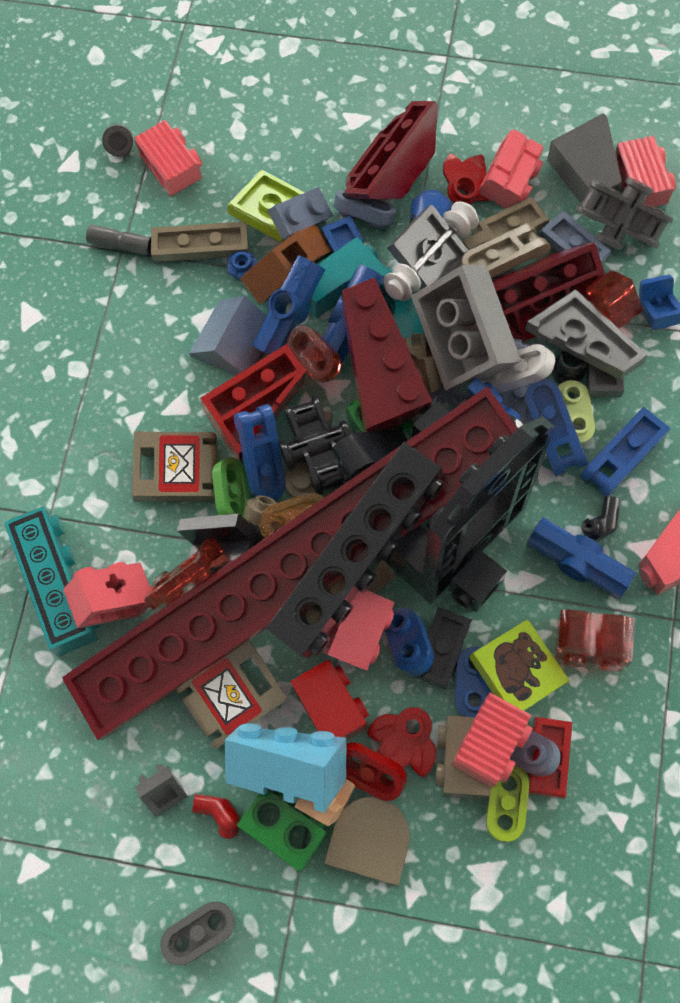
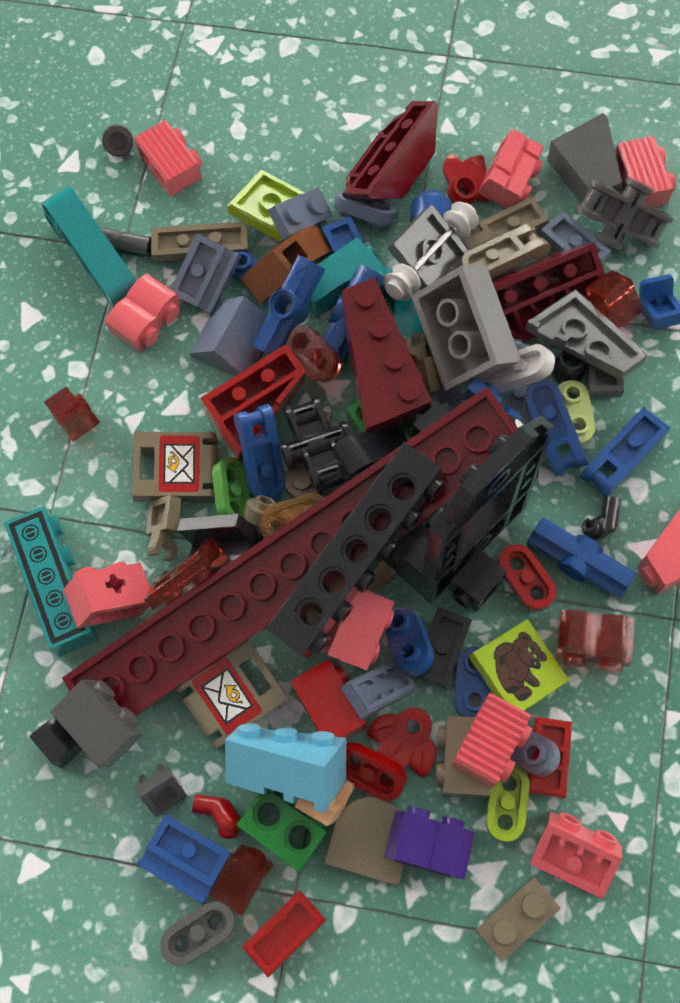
(55, 743): none -> black brick
(71, 413): none -> clear red brick
(89, 244): none -> teal beam
(98, 722): none -> dark grey brick
(143, 313): none -> coral brick
(161, 523): none -> dark tan plate
(184, 859): none -> blue plate
(205, 273): none -> sand blue plate
(241, 878): none -> clear red bracket
(283, 933): none -> red plate
(378, 689): none -> sand blue plate
(430, 844): none -> dark purple brick
(517, 919): none -> dark tan plate
(529, 578): none -> red plate
(578, 854): none -> coral bracket

